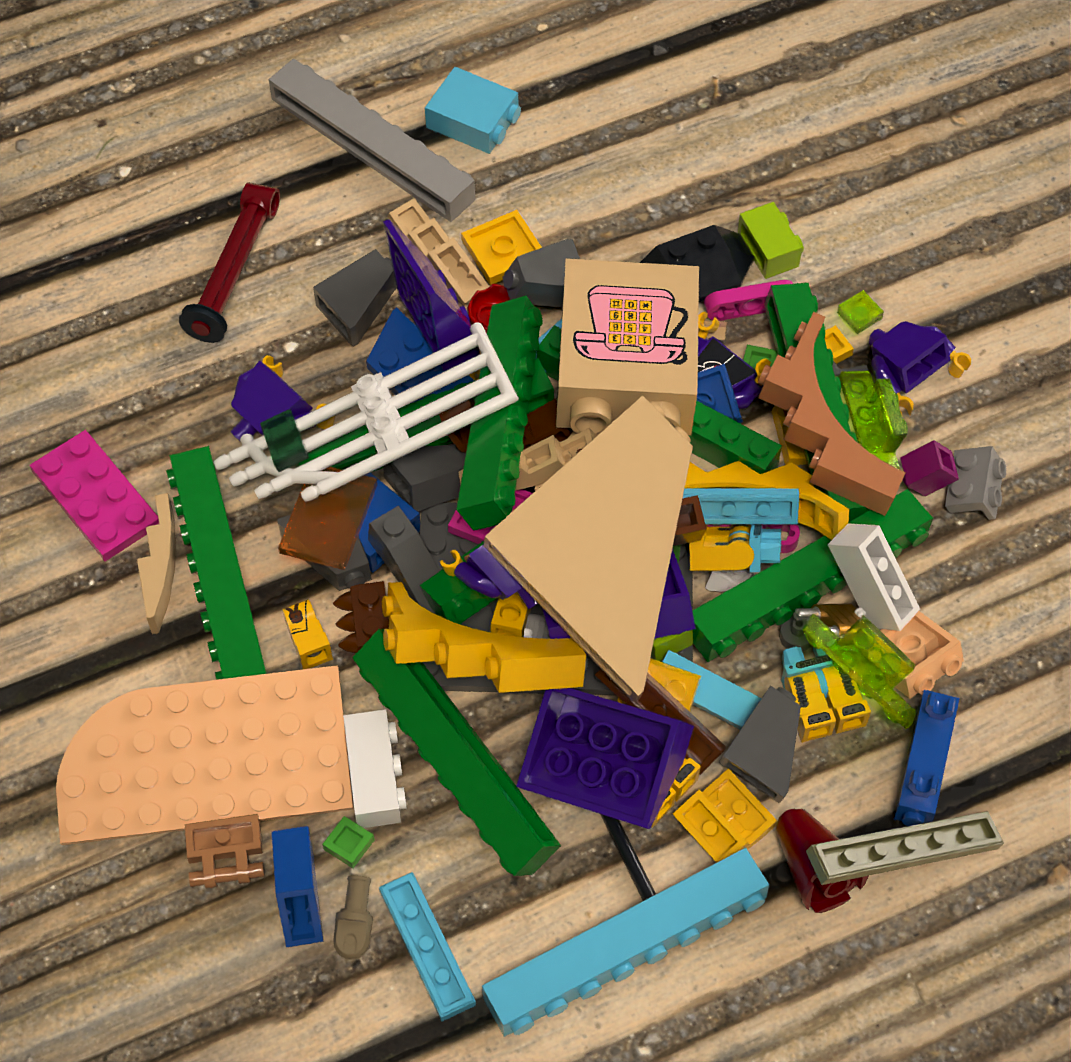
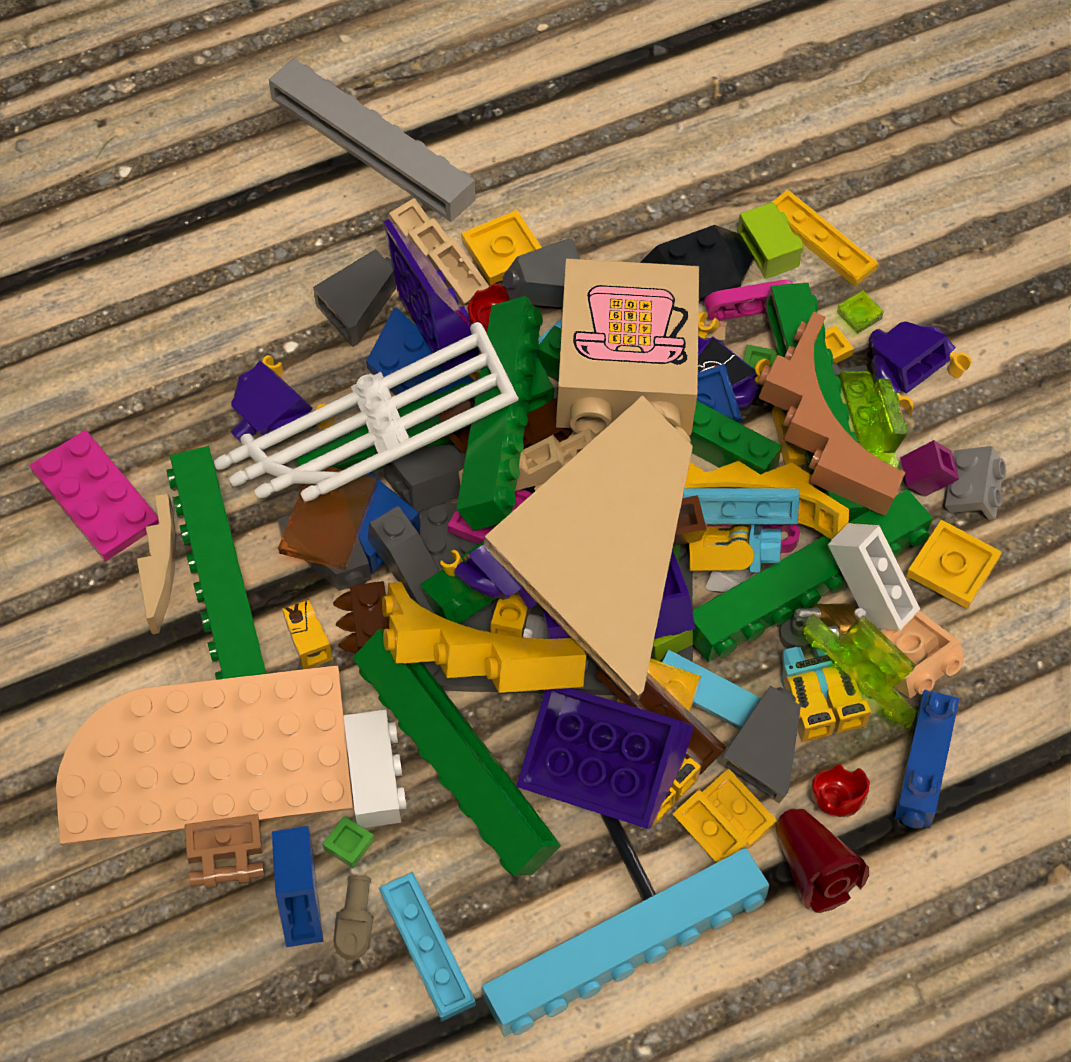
(204, 319): dark red piece -> none
(284, 440): clear green tile -> none
(472, 110): medium azure brick -> none
(826, 240): none -> yellow tile
(840, 791): none -> red hair
(904, 847): tile -> none
(954, 564): none -> yellow plate

